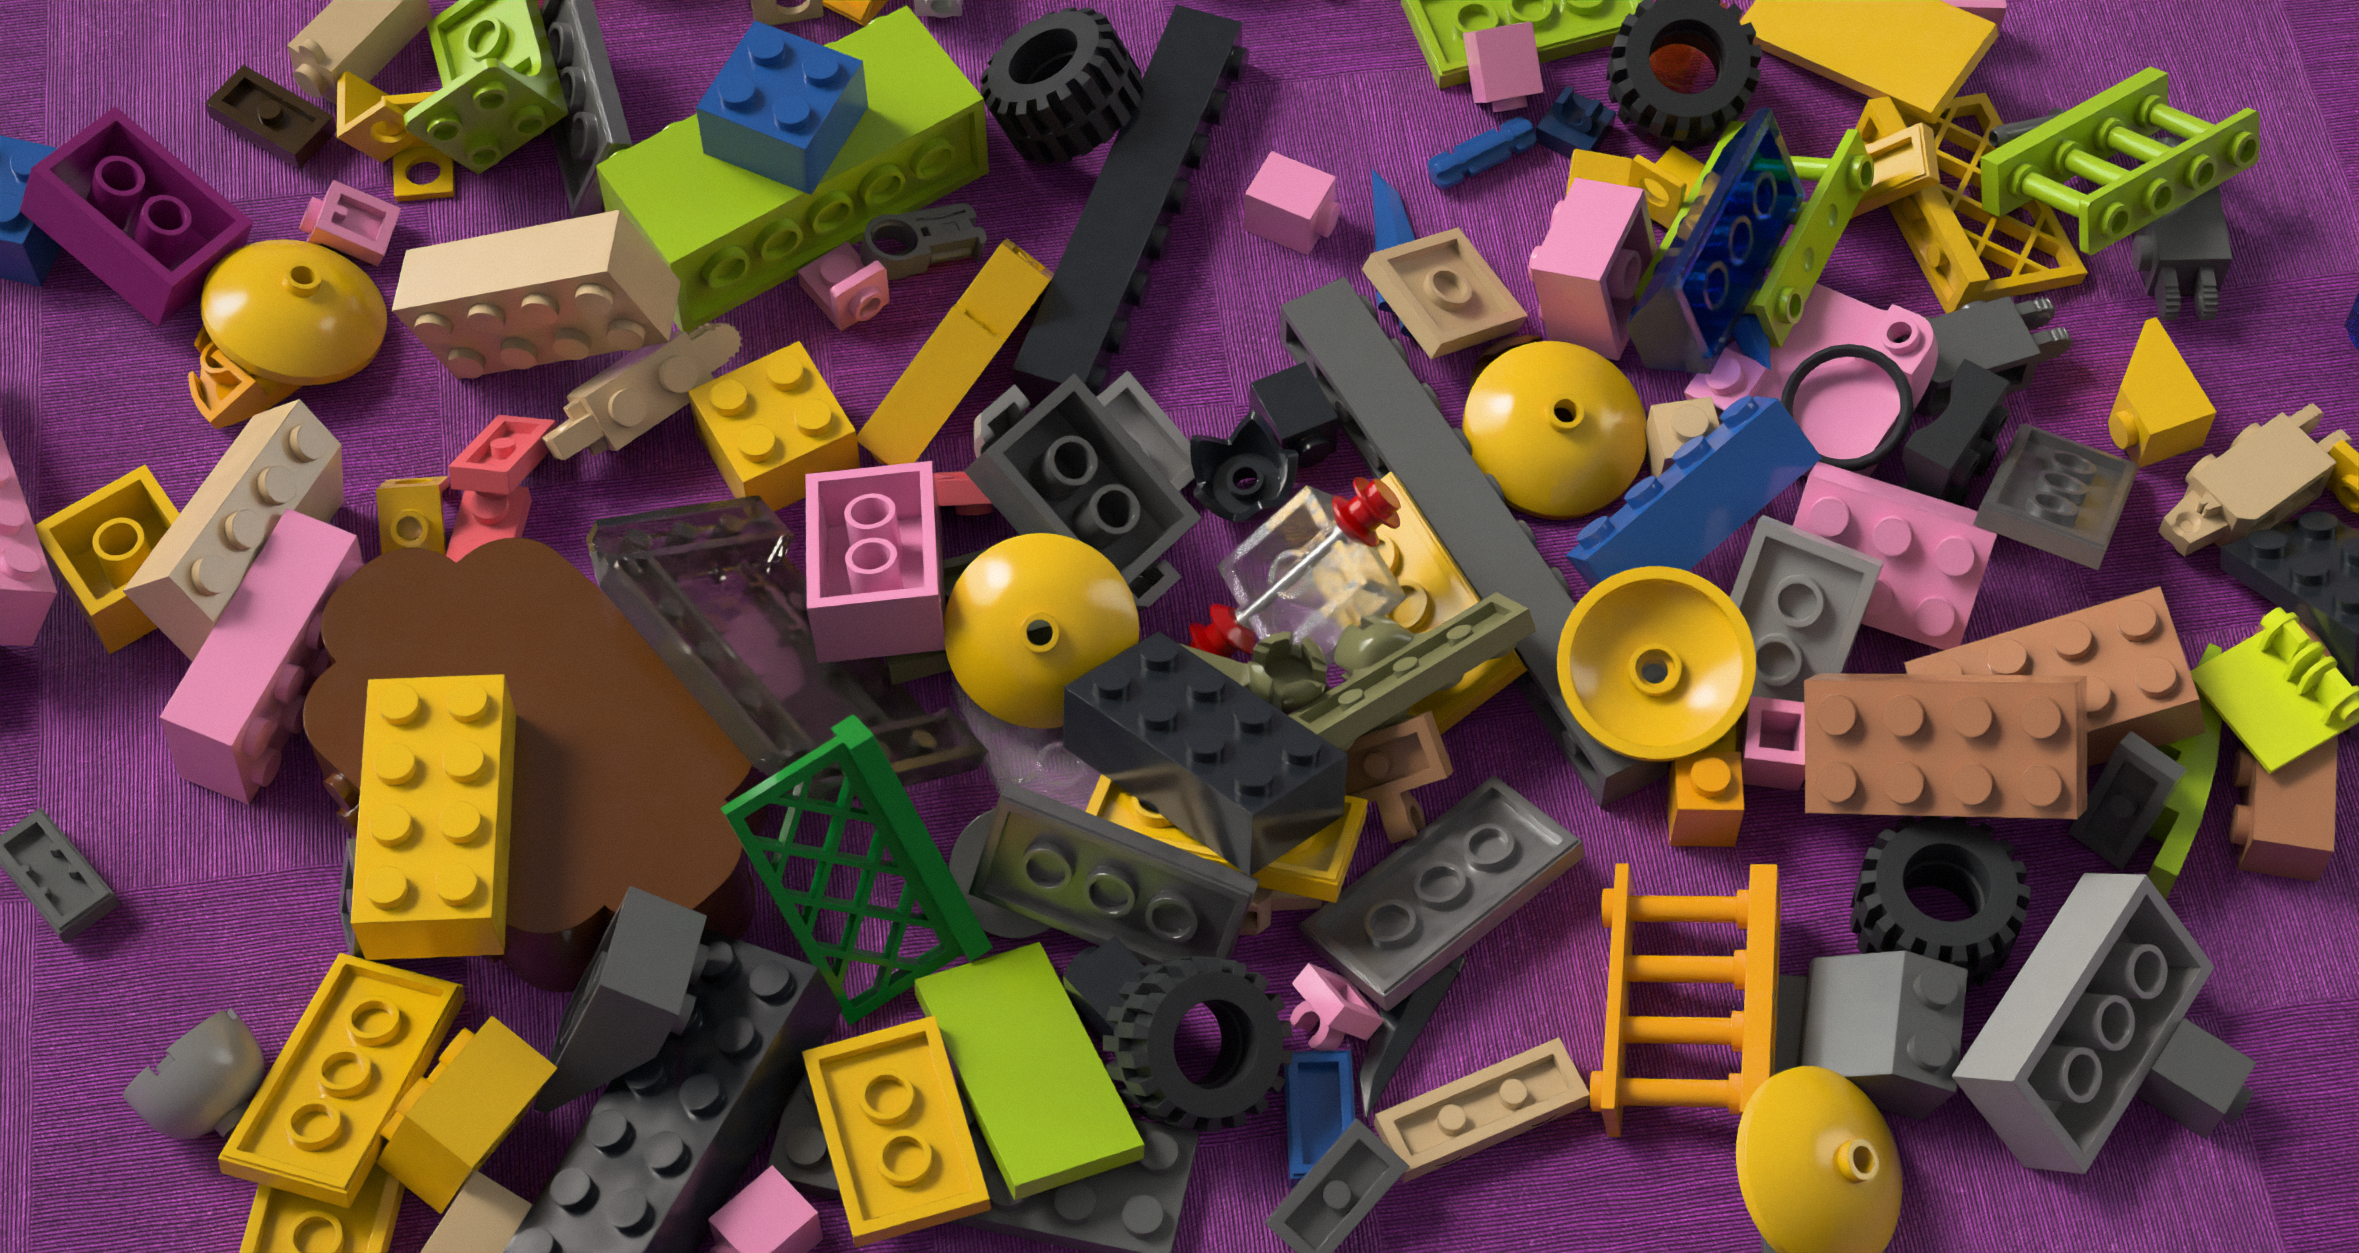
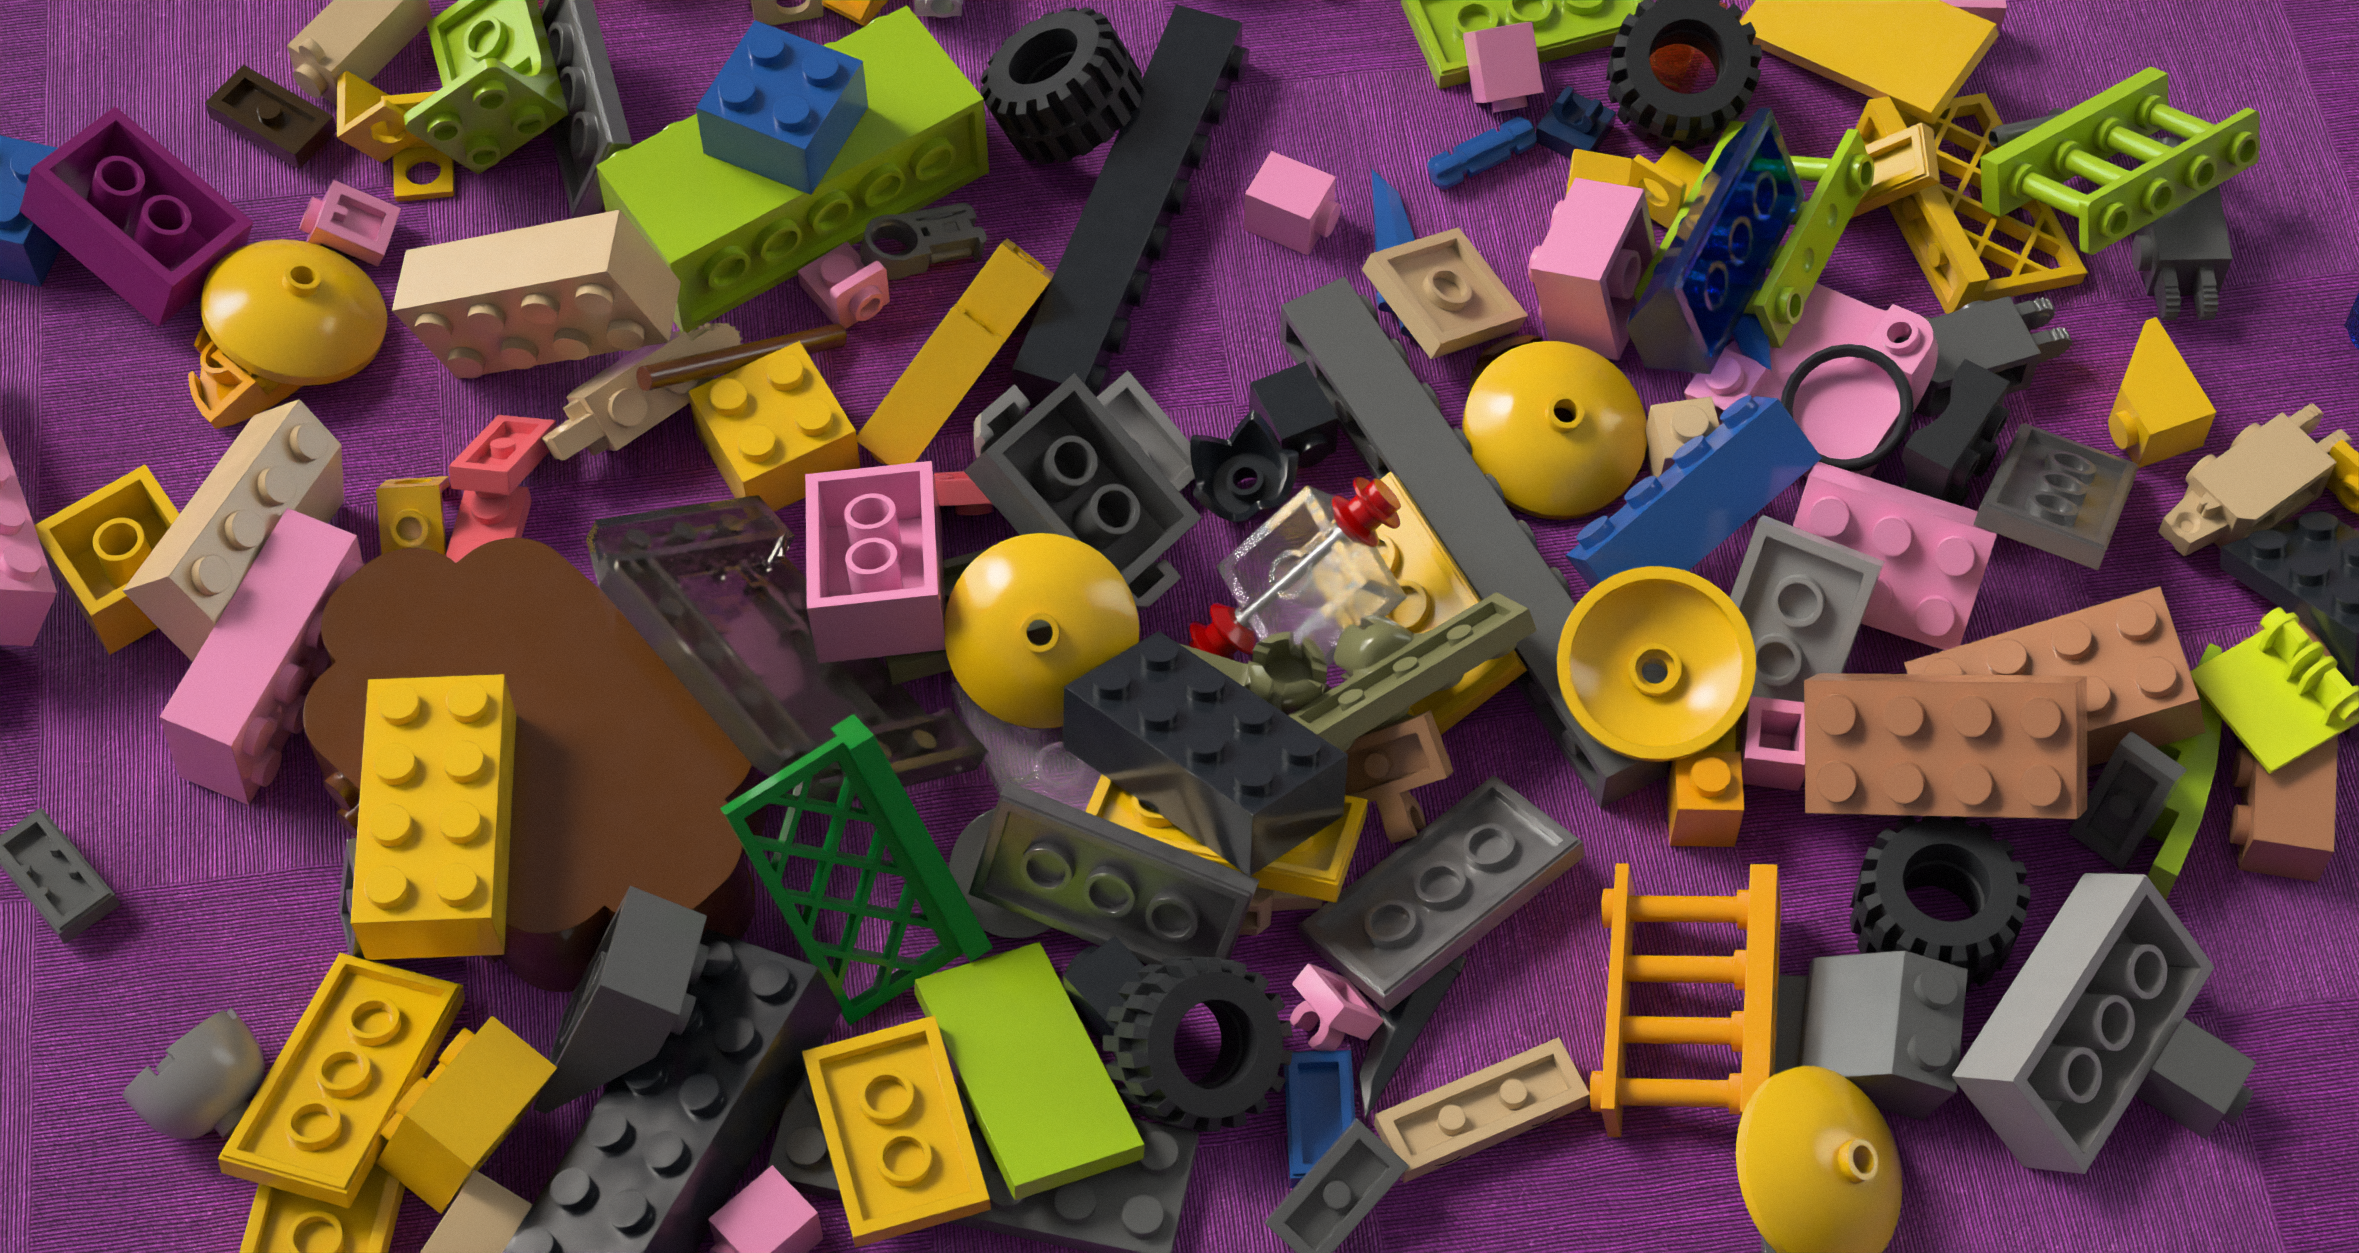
(731, 358): none -> reddish brown bar

